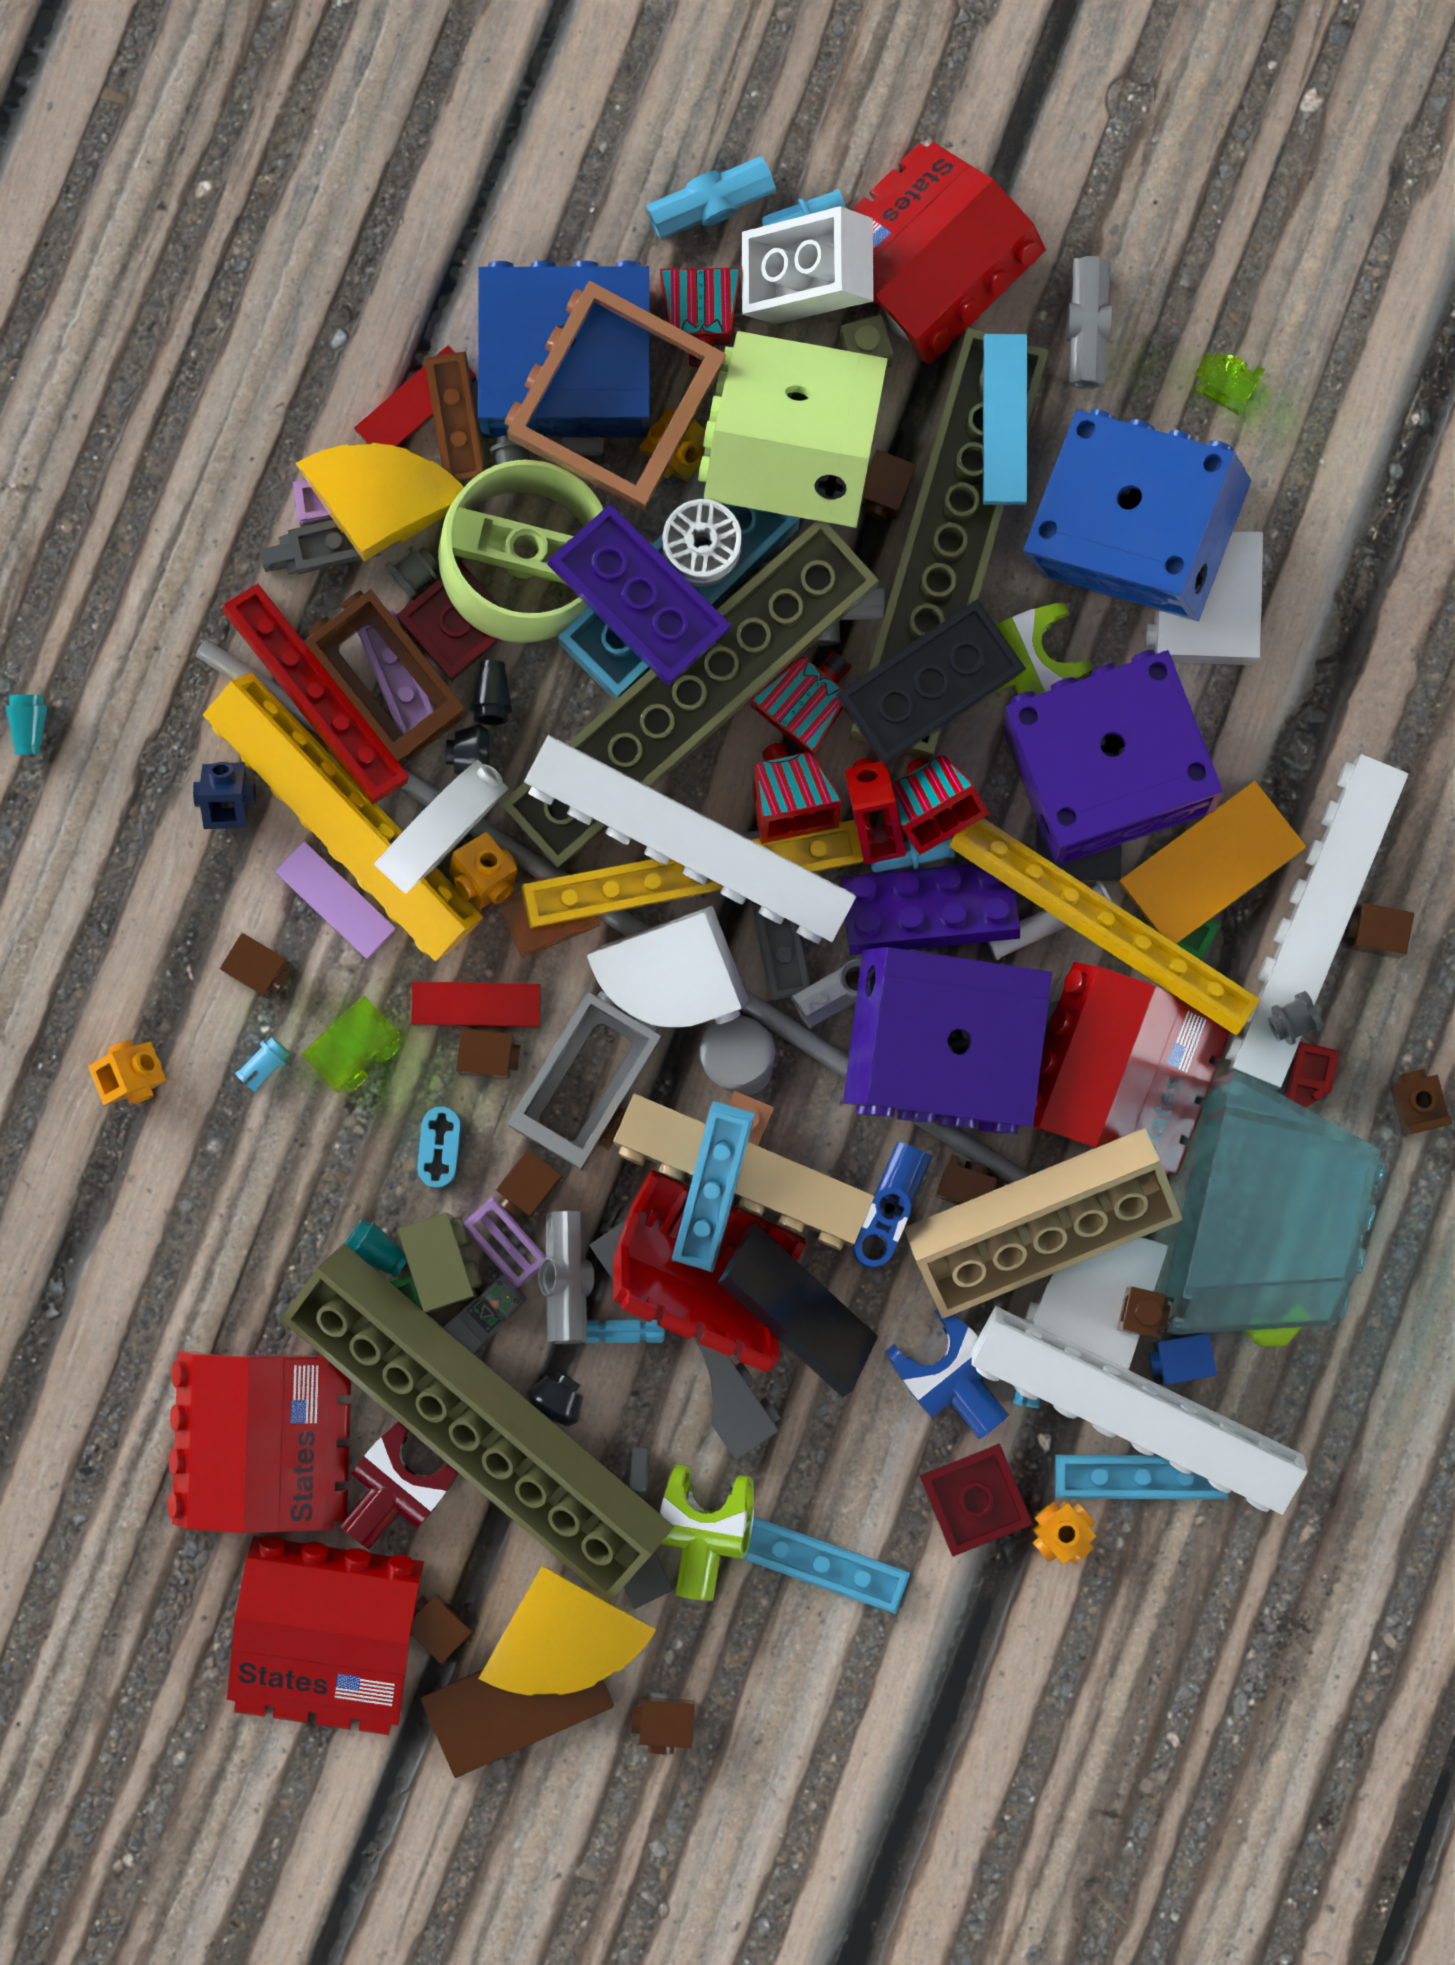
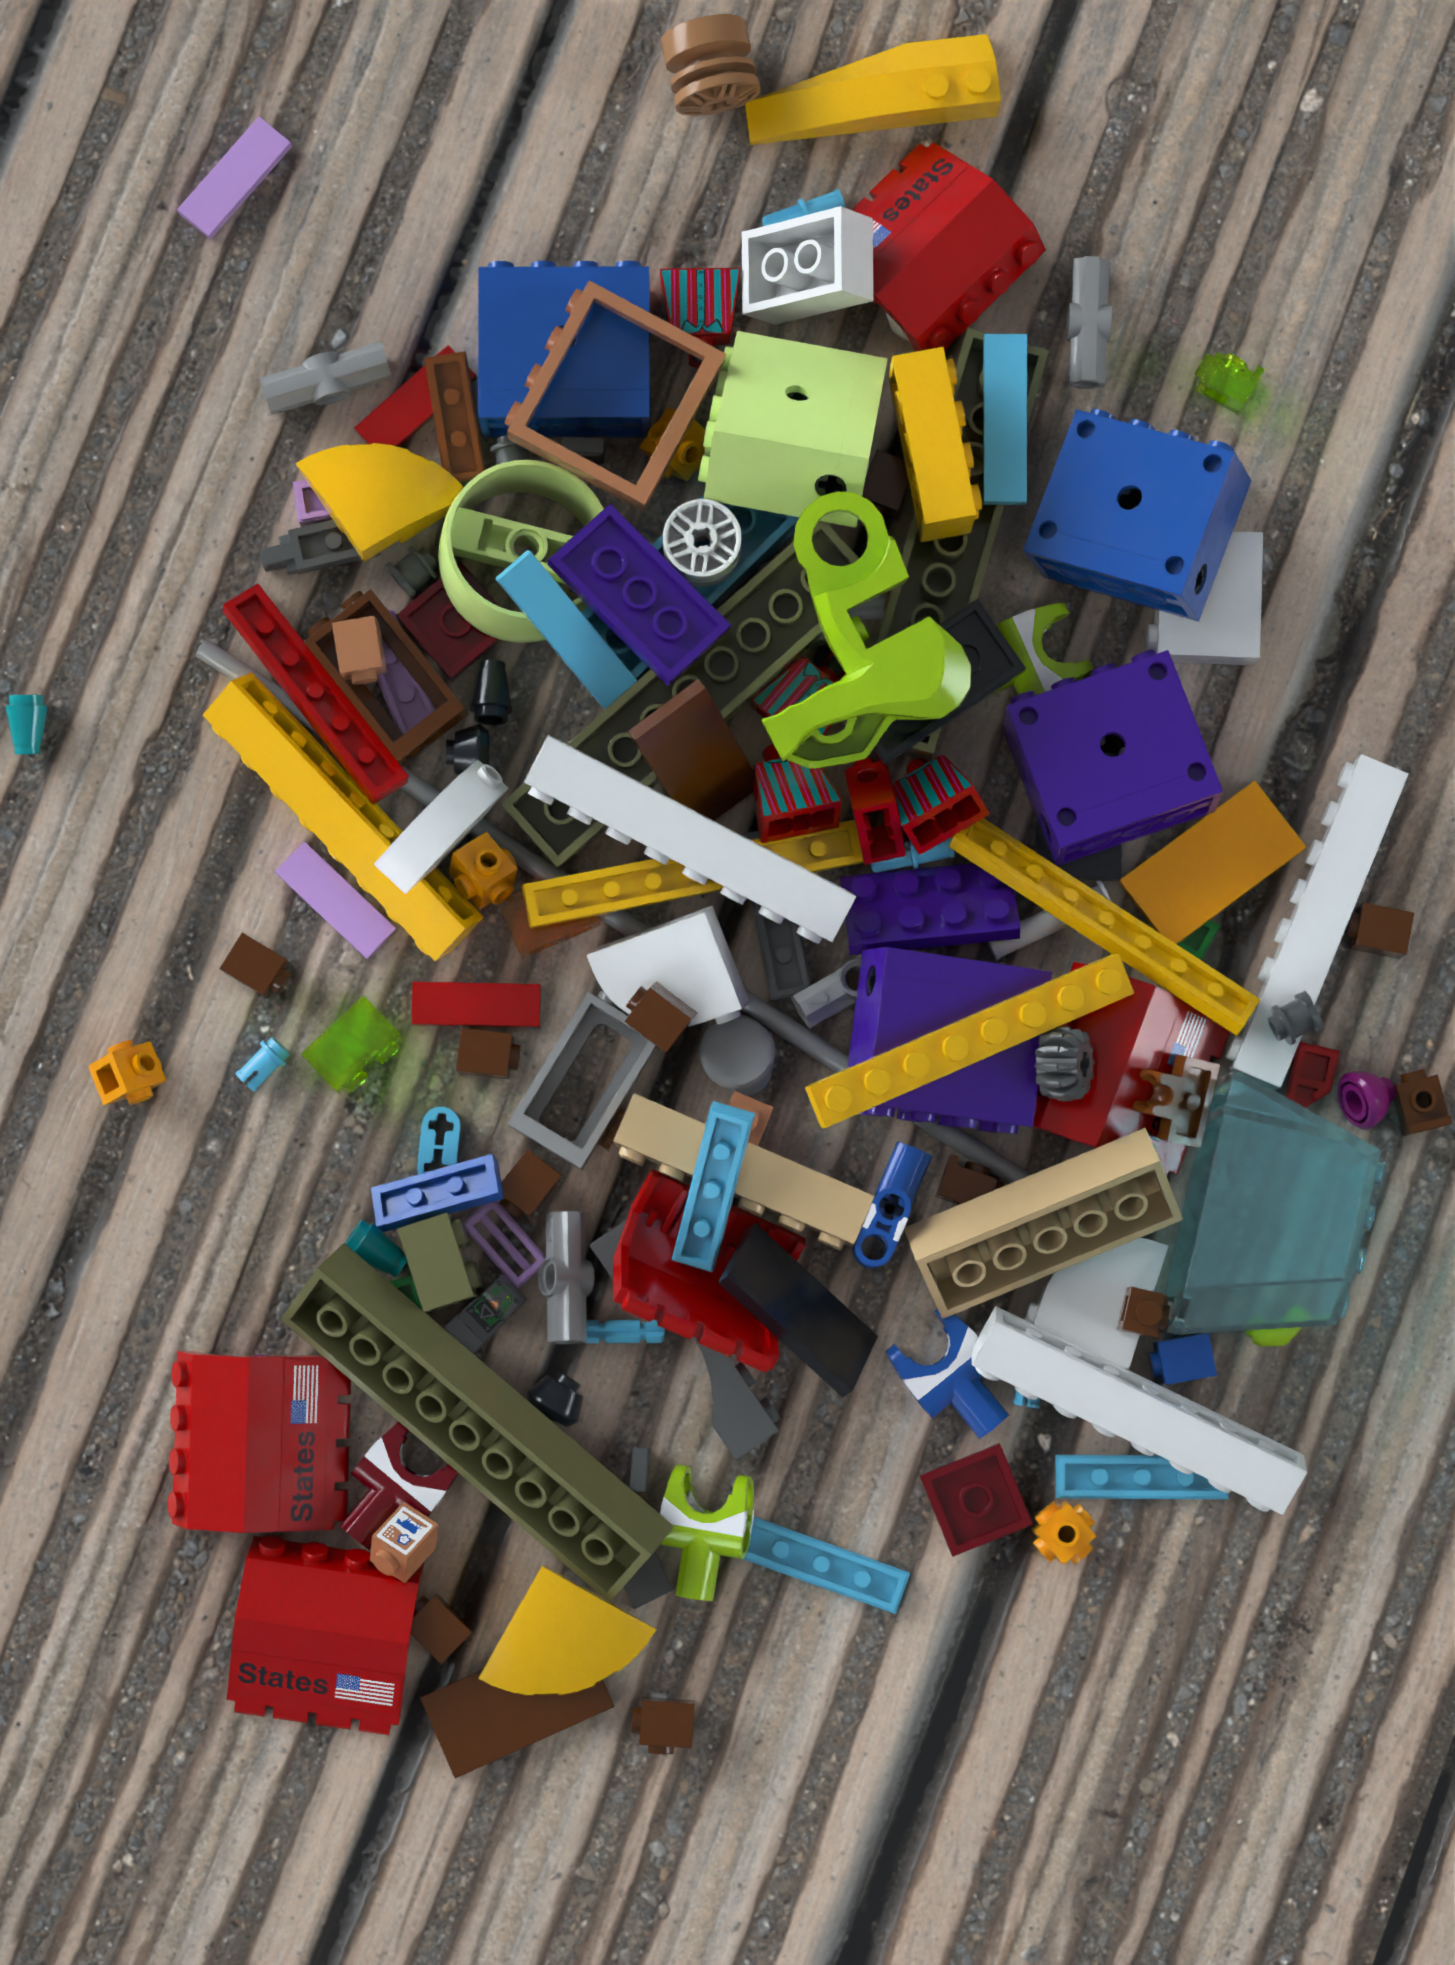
(224, 795): dark blue brick -> none
(234, 178): none -> lavender tile
(326, 378): none -> light grey piece
(359, 649): none -> nougat brick
(403, 1542): none -> nougat brick
(437, 1193): none -> plate
(566, 629): none -> medium azure tile
(659, 1015): none -> reddish brown brick
(694, 753): none -> reddish brown tile
(710, 65): none -> medium nougat wheel
(711, 198): medium azure piece -> none
(867, 337): olive brick -> none
(885, 91): none -> yellow wedge
(902, 678): none -> lime animal
(933, 445): none -> yellow brick
(969, 1040): none -> yellow plate
(1064, 1064): none -> dark grey gear
(1181, 1099): none -> dark orange plate
(1364, 1098): none -> magenta brick

